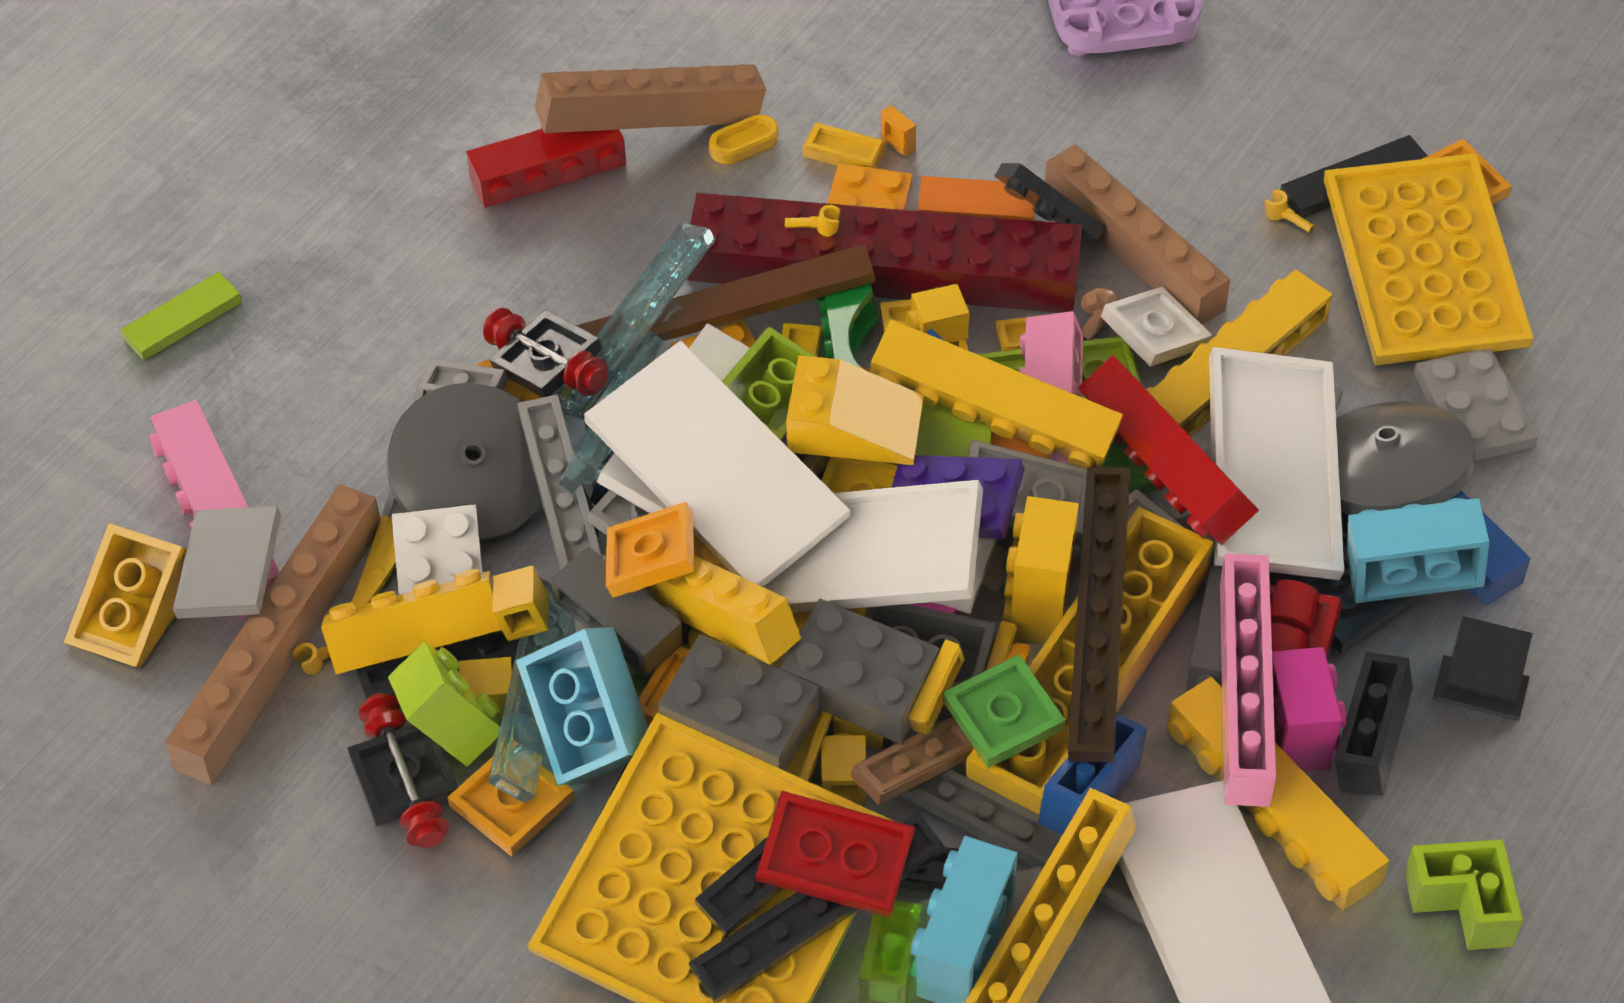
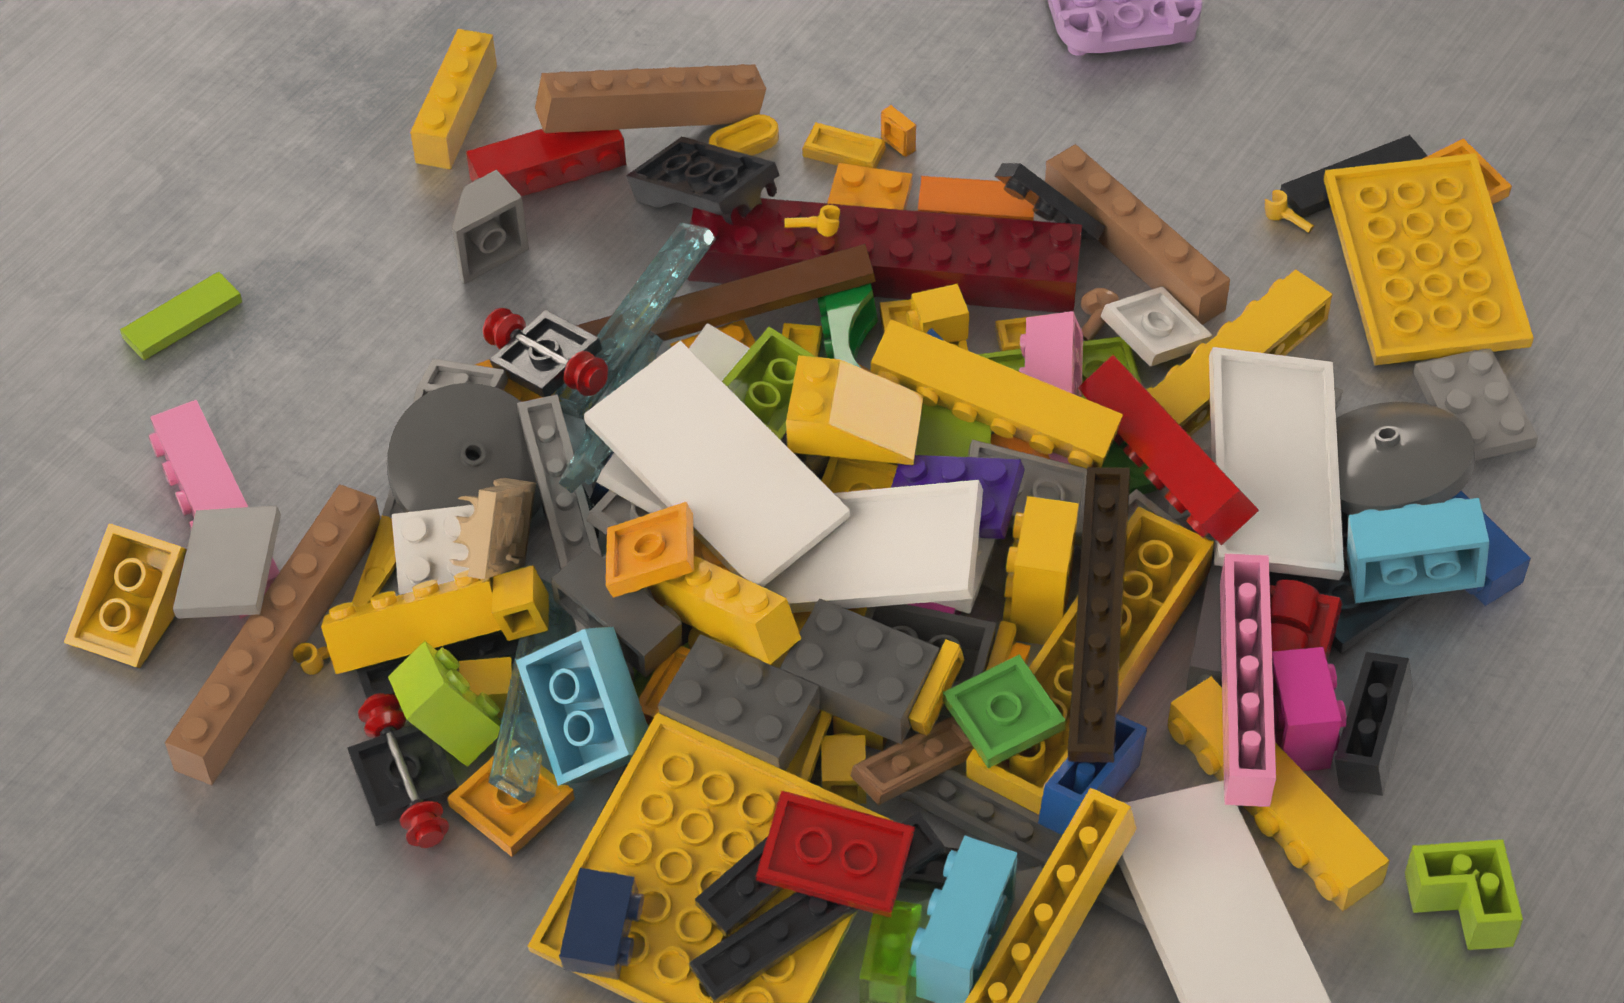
(453, 99): none -> yellow brick
(488, 226): none -> light grey slope
(497, 529): none -> tan piece
(600, 924): none -> dark blue brick
(704, 178): none -> black piece
(1485, 669): black plate -> none

